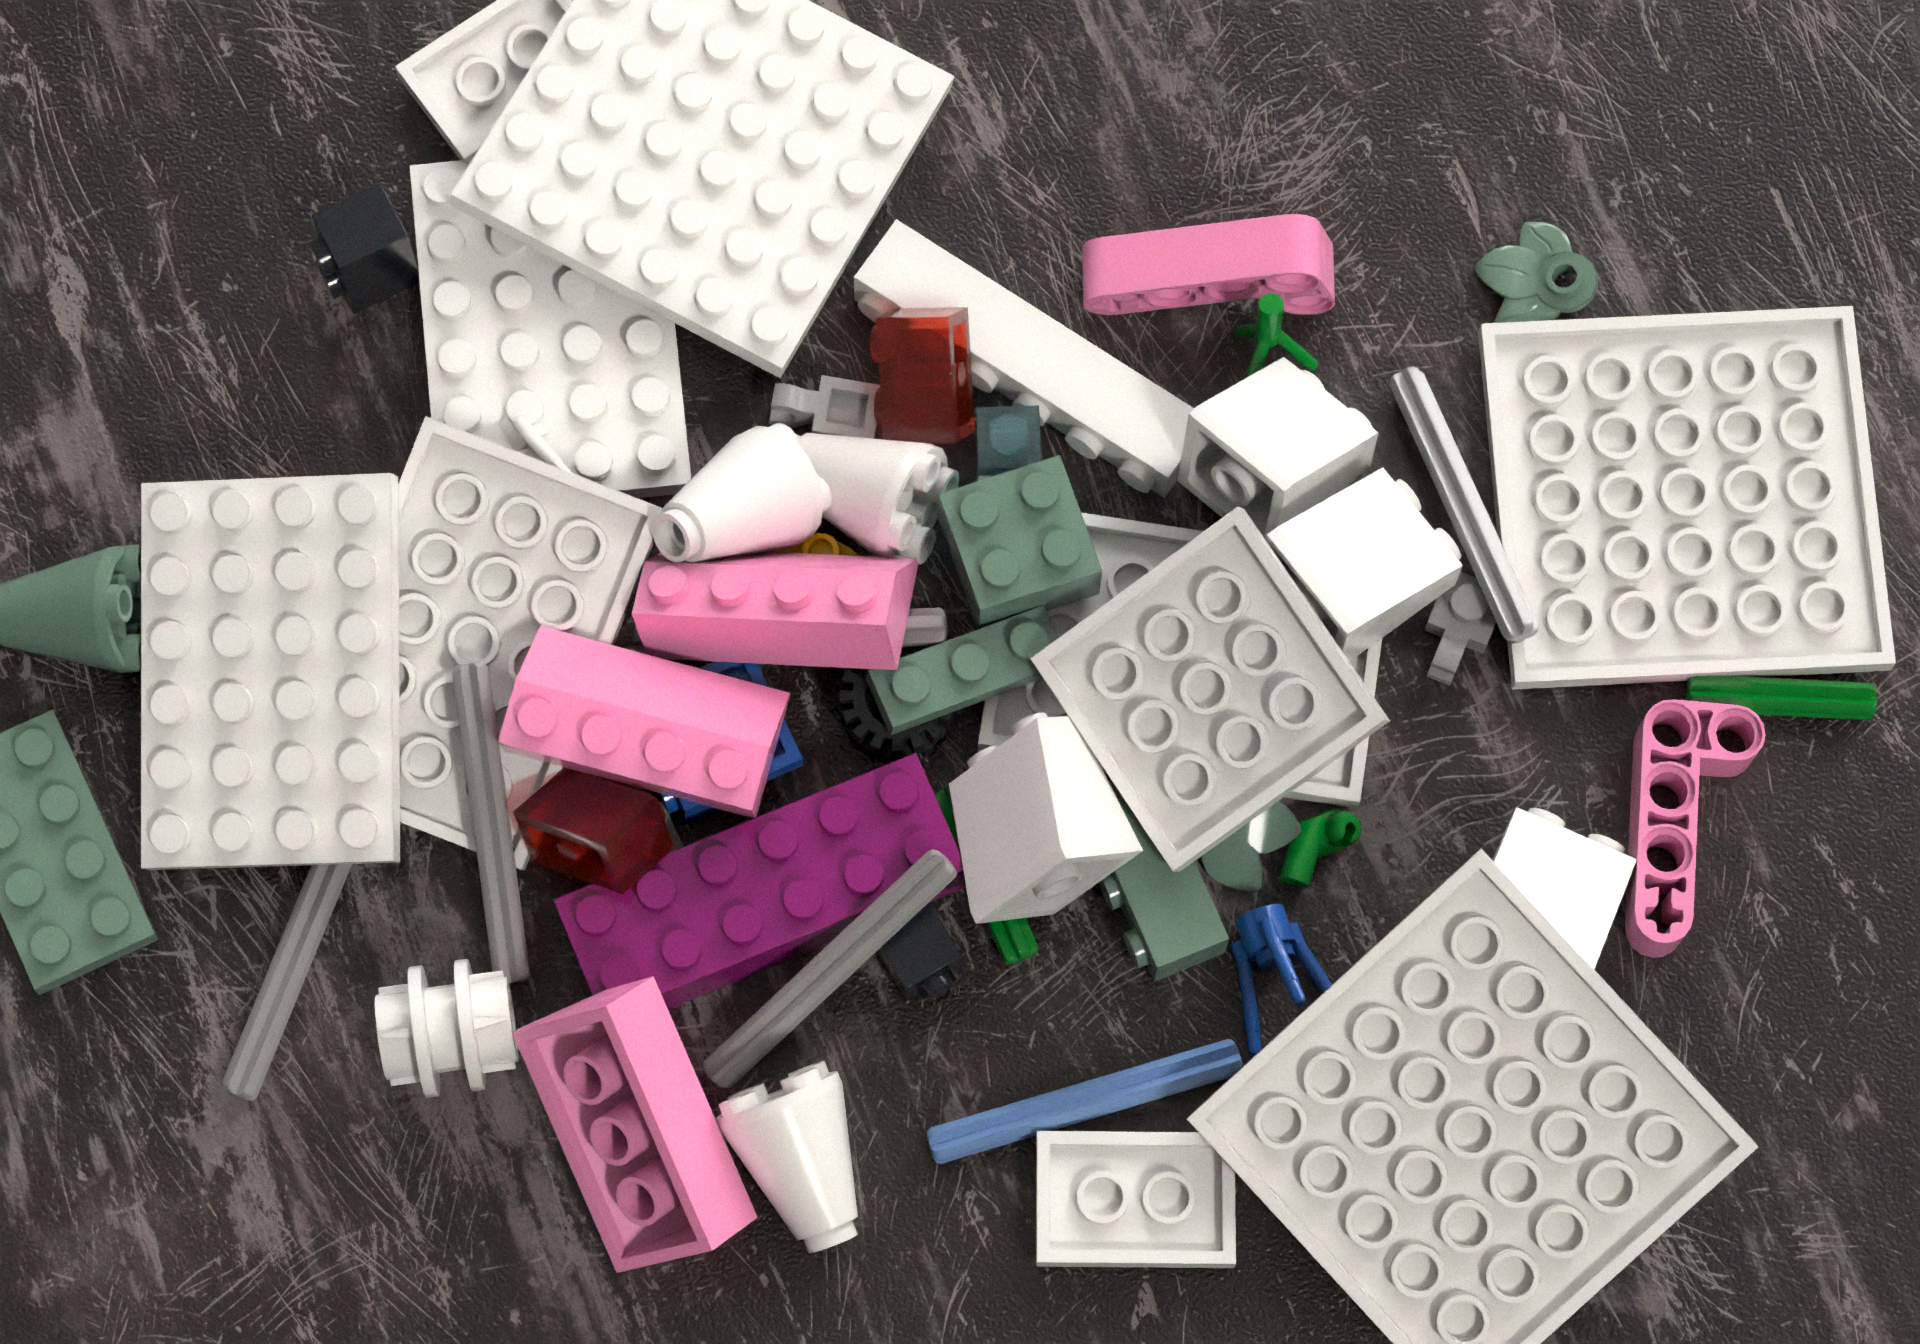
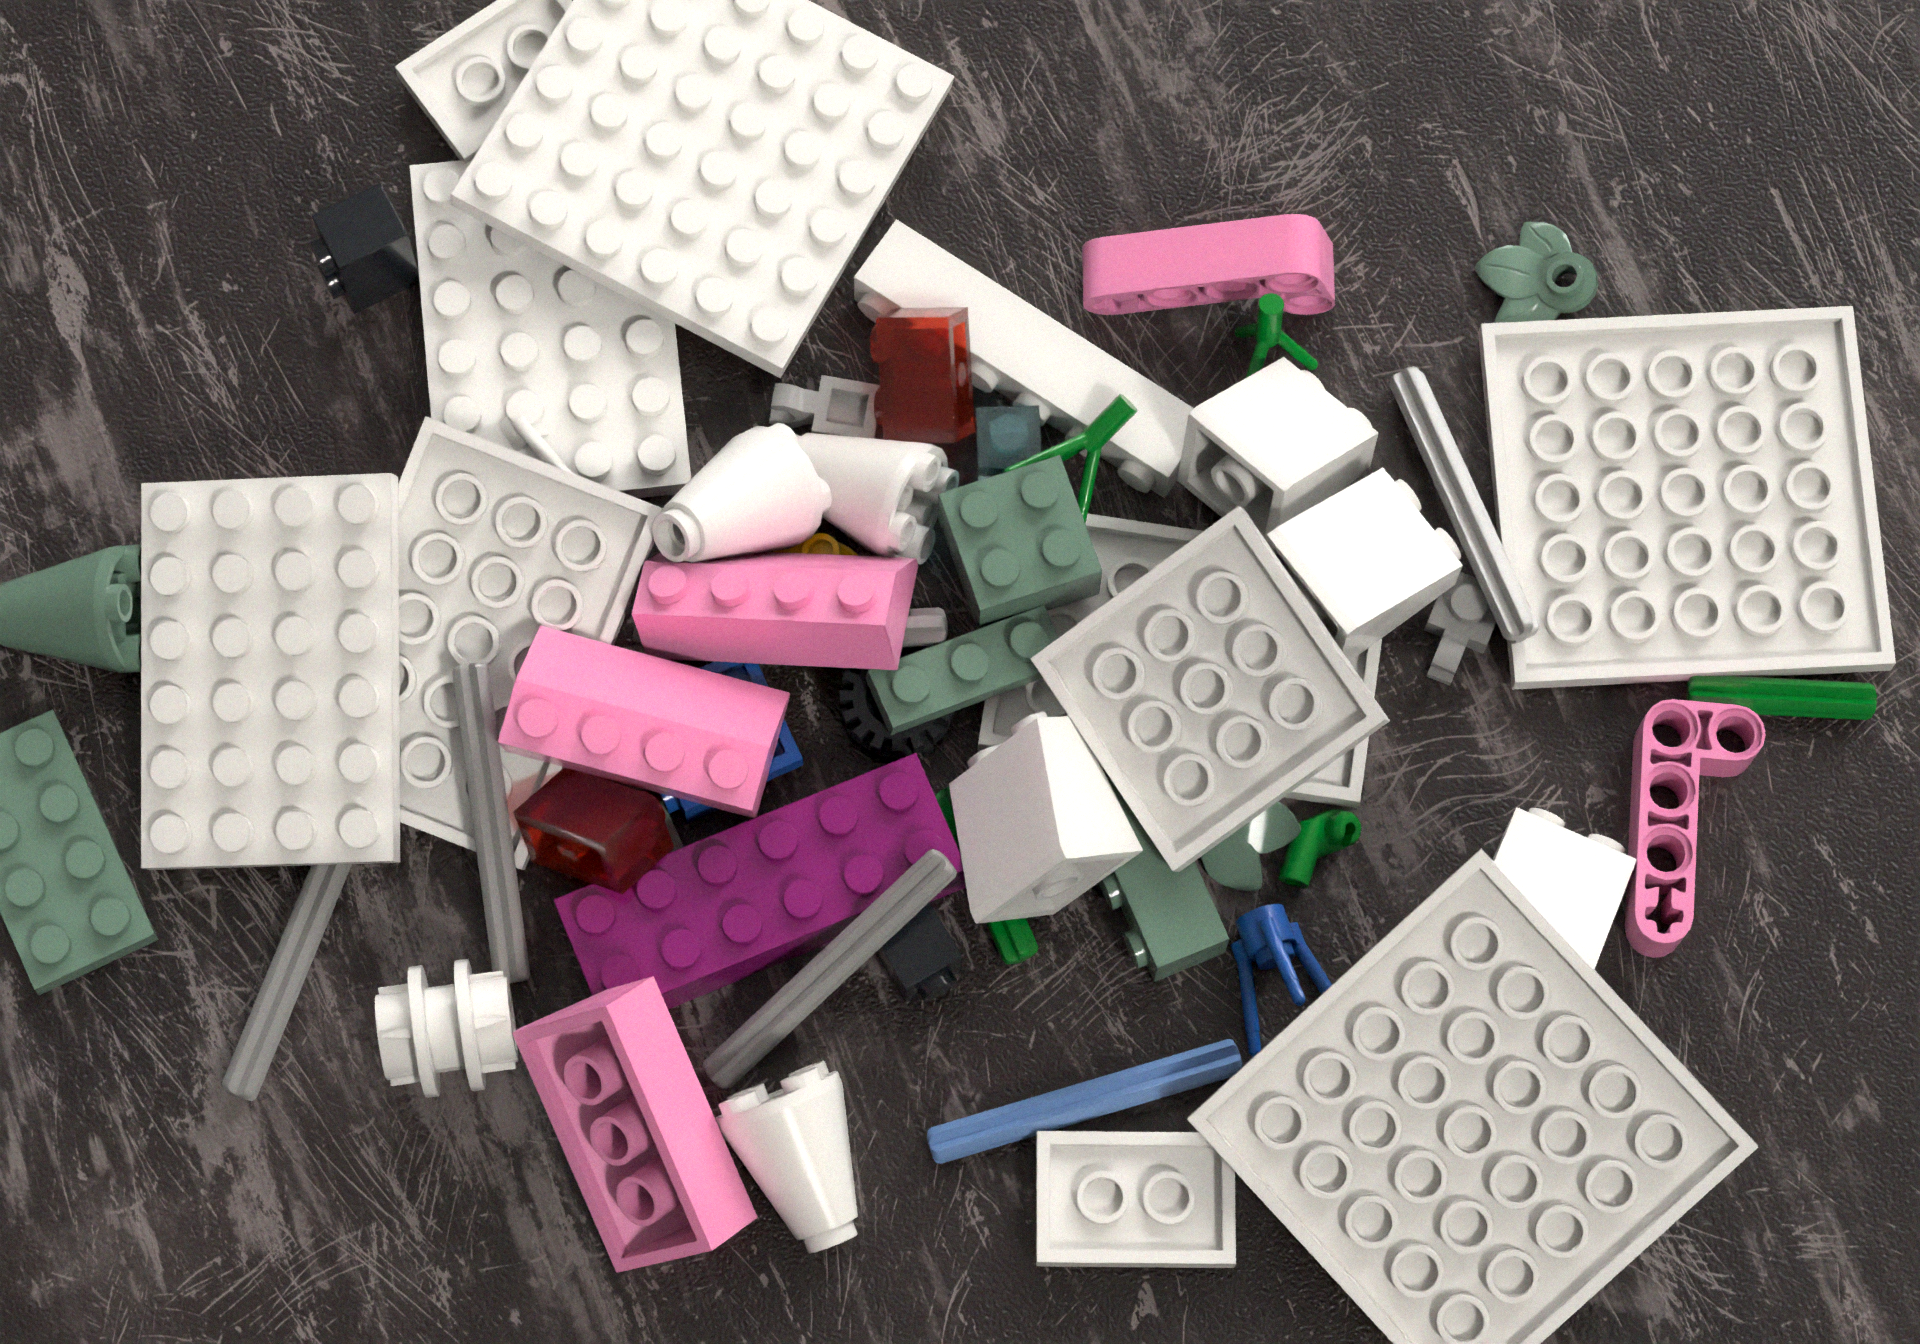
(1092, 440): none -> green plant

